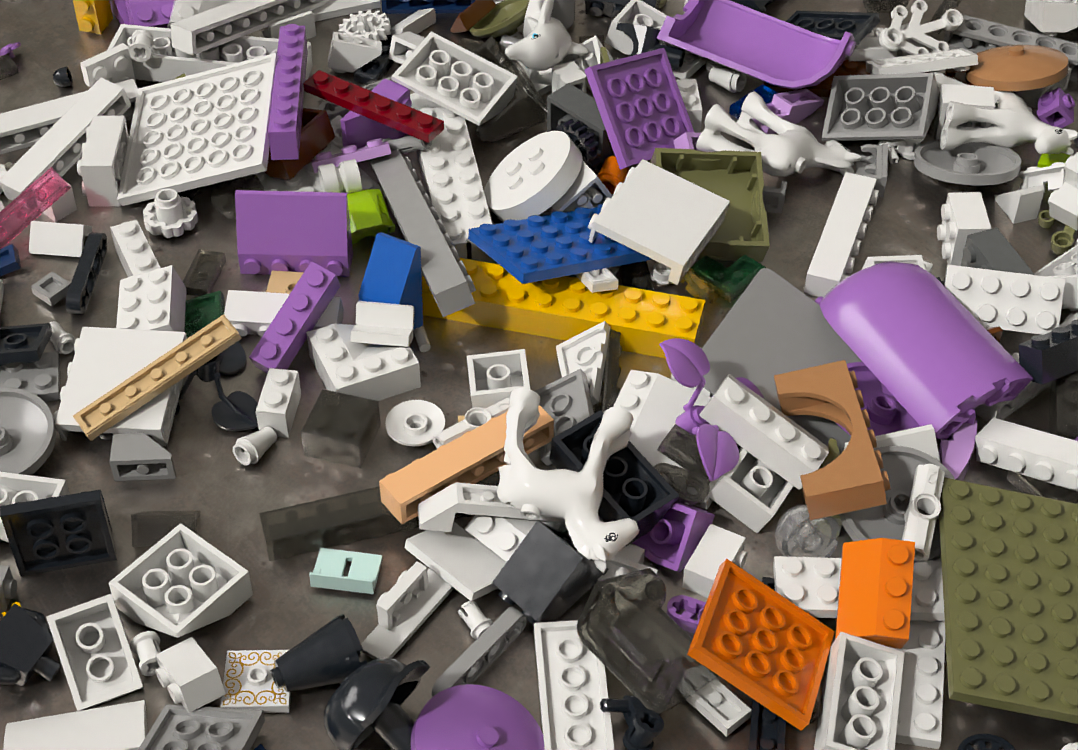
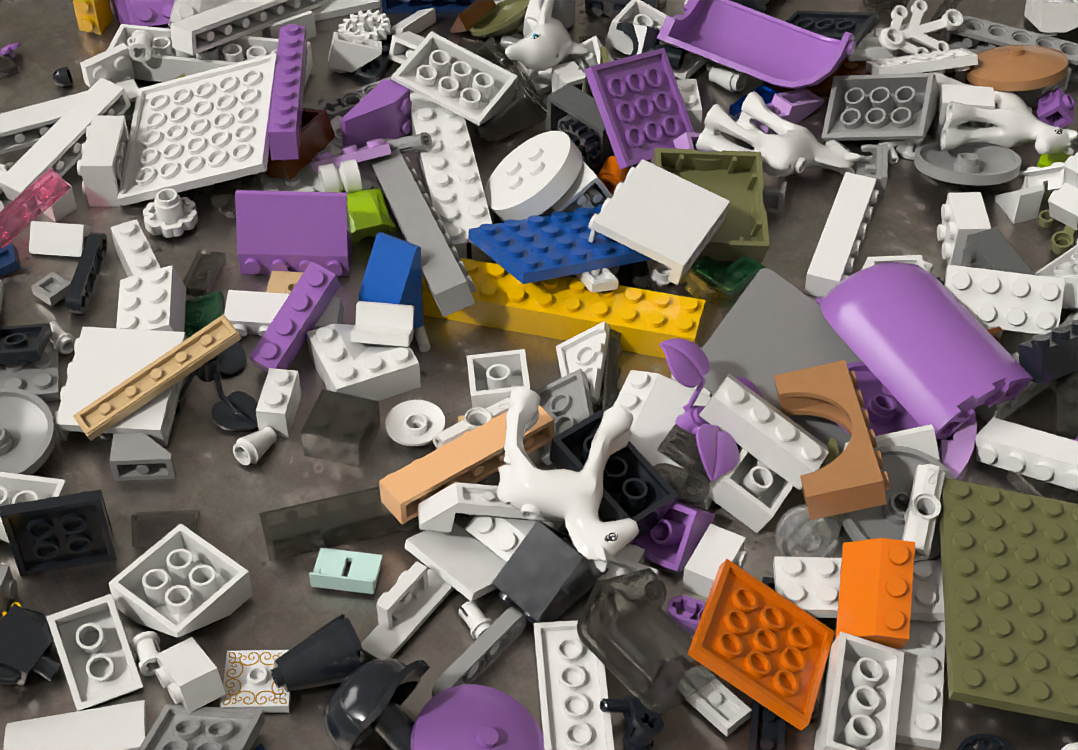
(374, 106): dark red plate -> none

